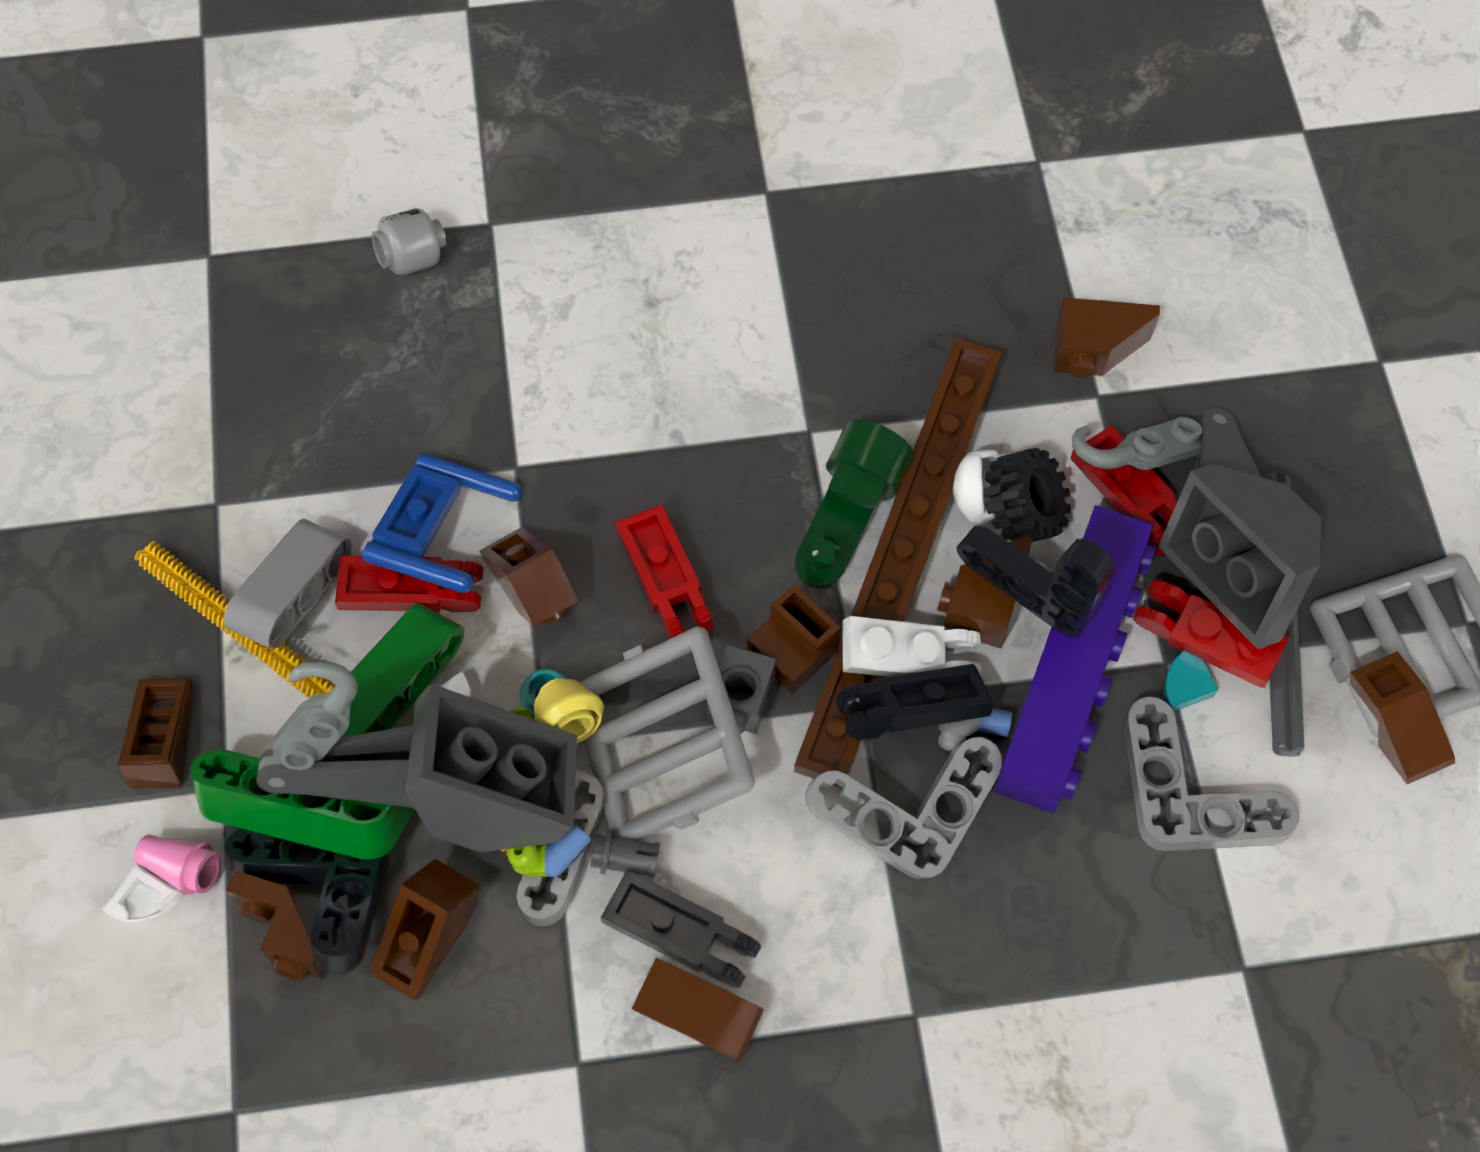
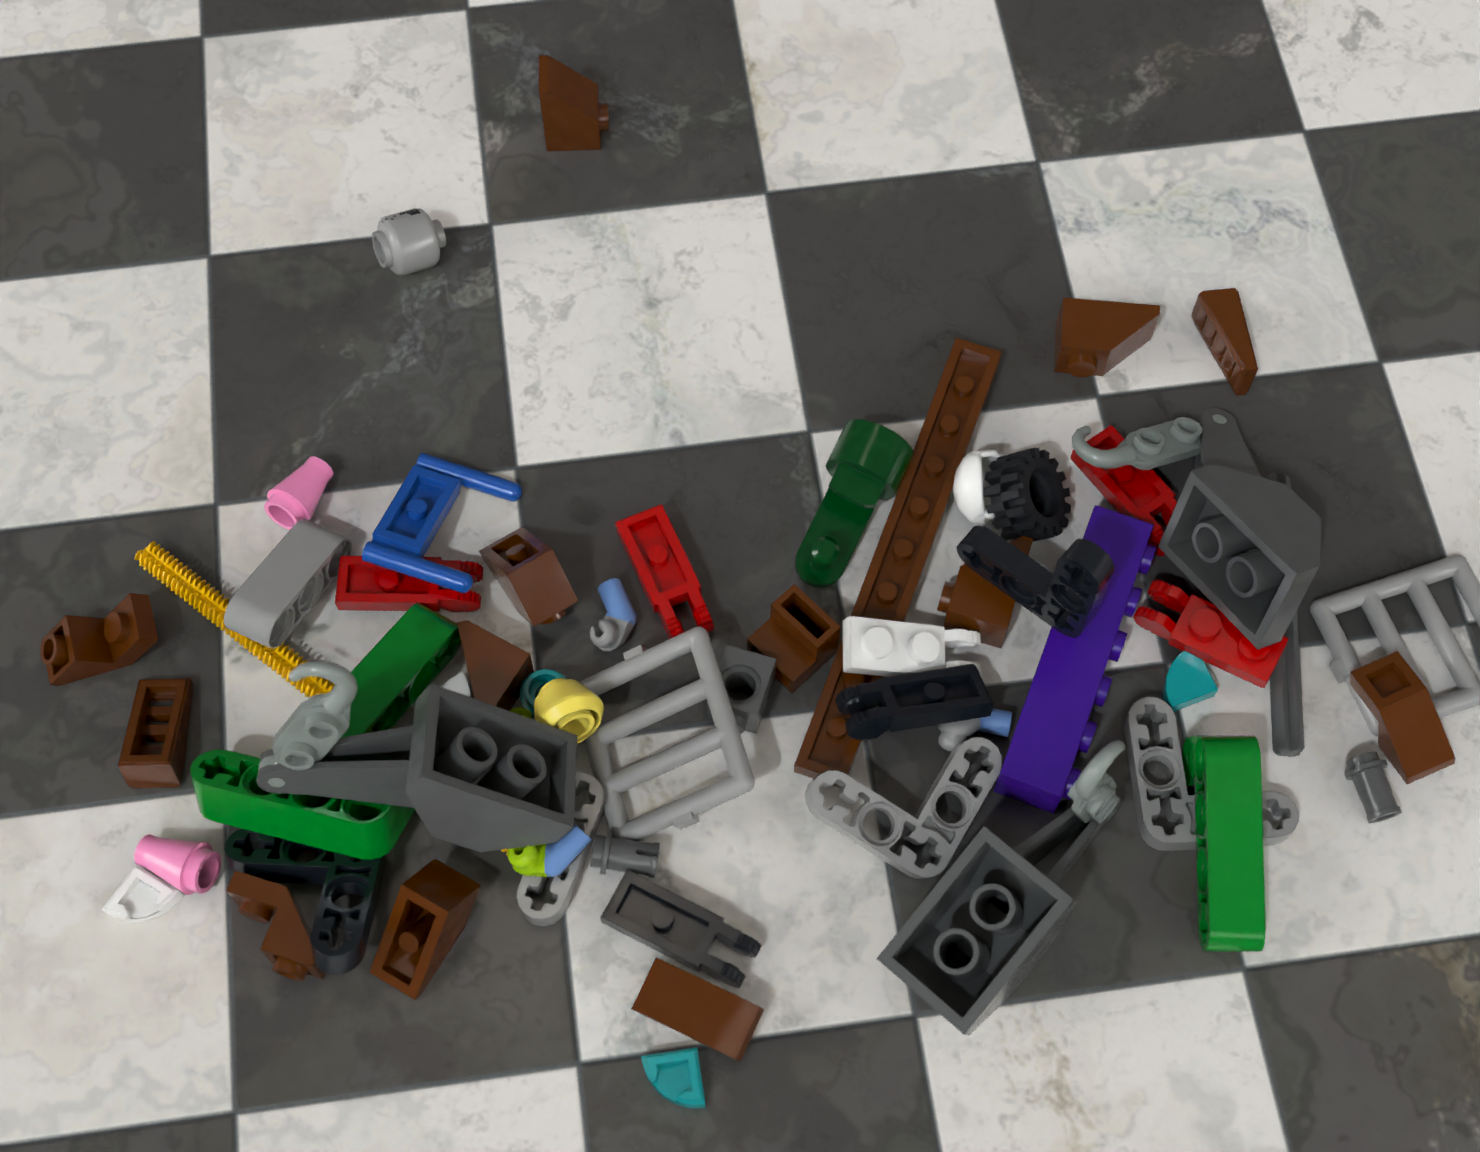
(93, 646): none -> reddish brown slope
(298, 493): none -> bright pink cone
(493, 665): none -> reddish brown slope
(570, 108): none -> reddish brown slope
(619, 619): none -> arm
(676, 1076): none -> teal tile
(996, 910): none -> dark grey slope
(1225, 331): none -> reddish brown slope
(1228, 841): none -> green beam
(1372, 786): none -> dark grey pin

